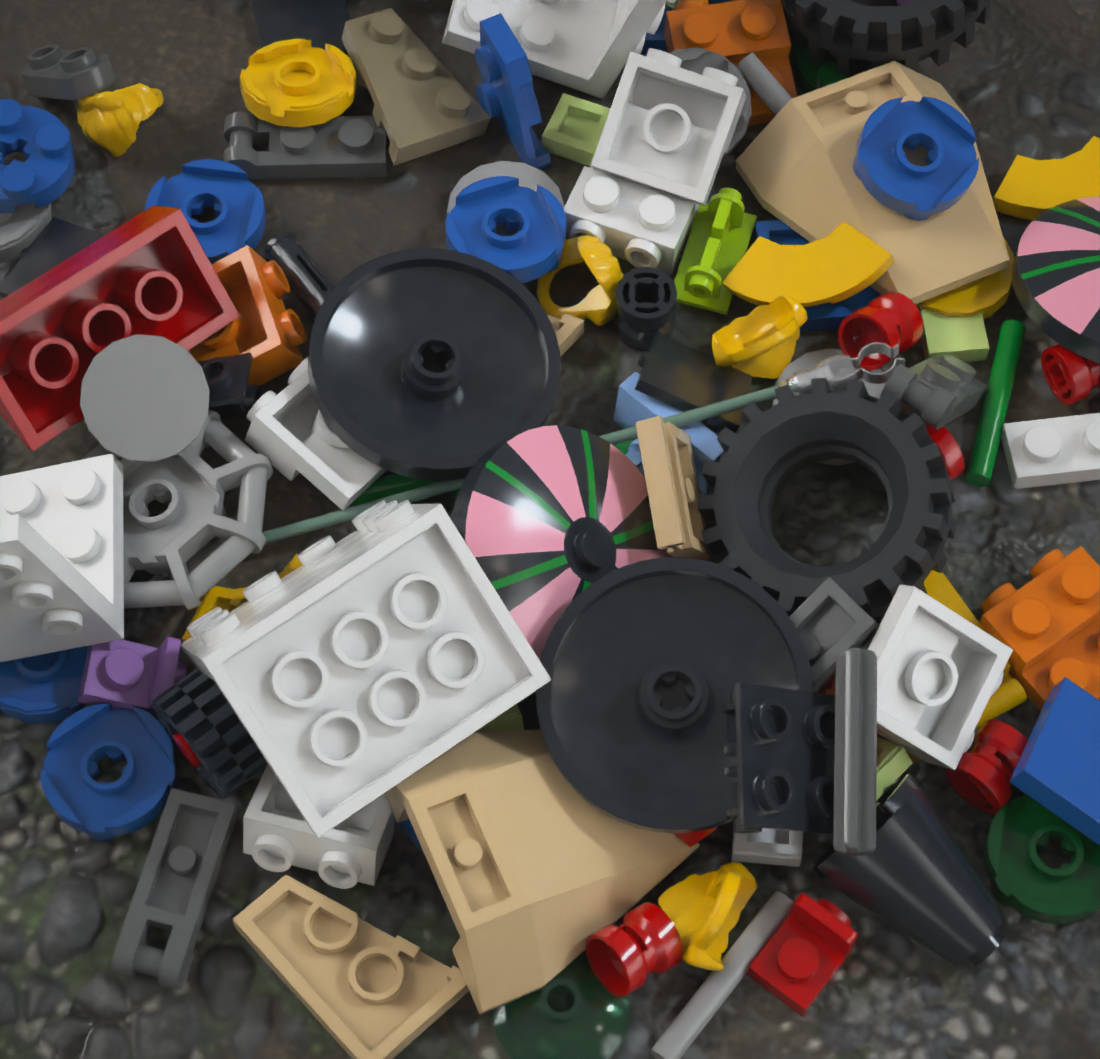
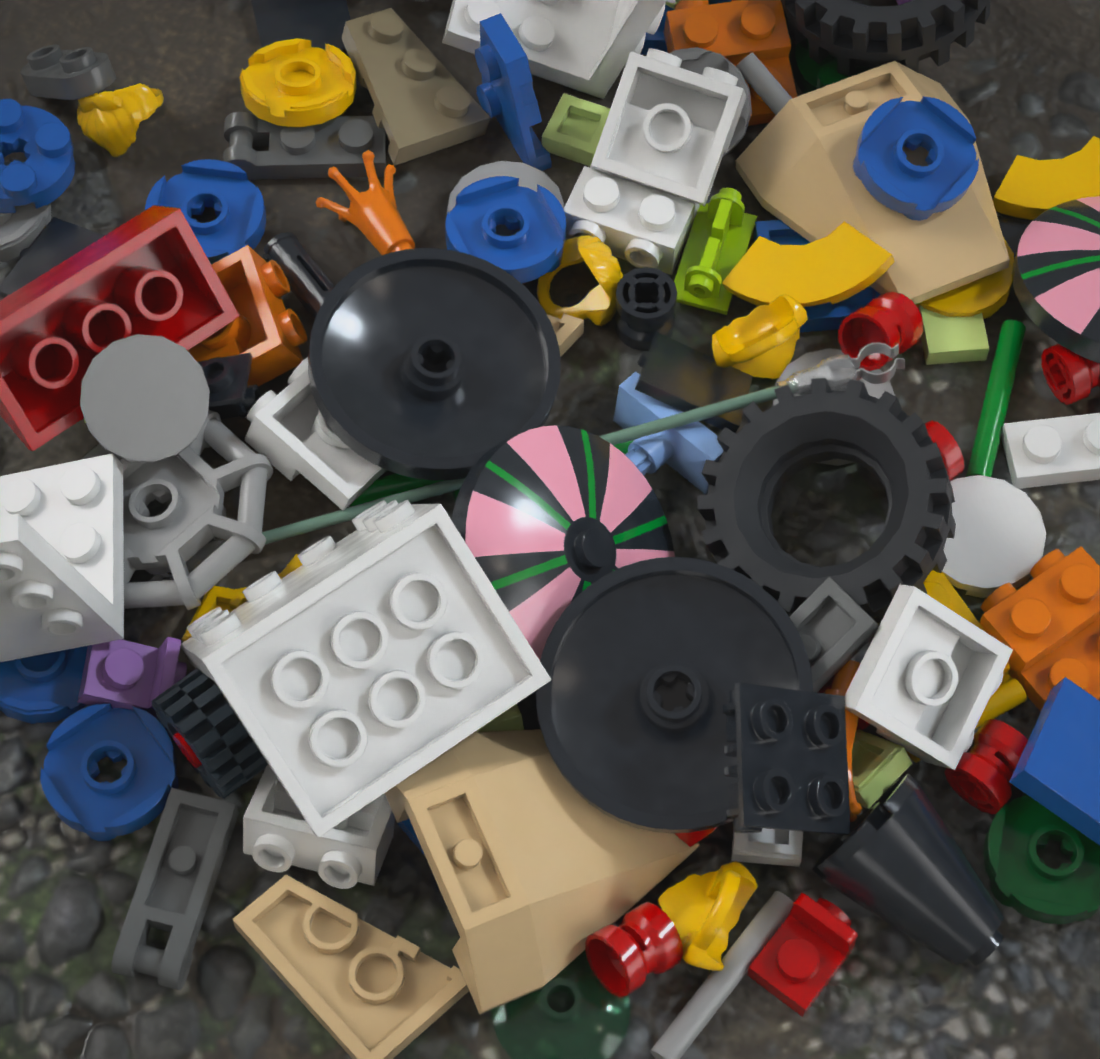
(373, 209): none -> orange piece
(672, 488): tan plate -> none
(855, 752): dark grey axle -> none
(936, 389): dark grey plate -> none
(995, 536): none -> white tile

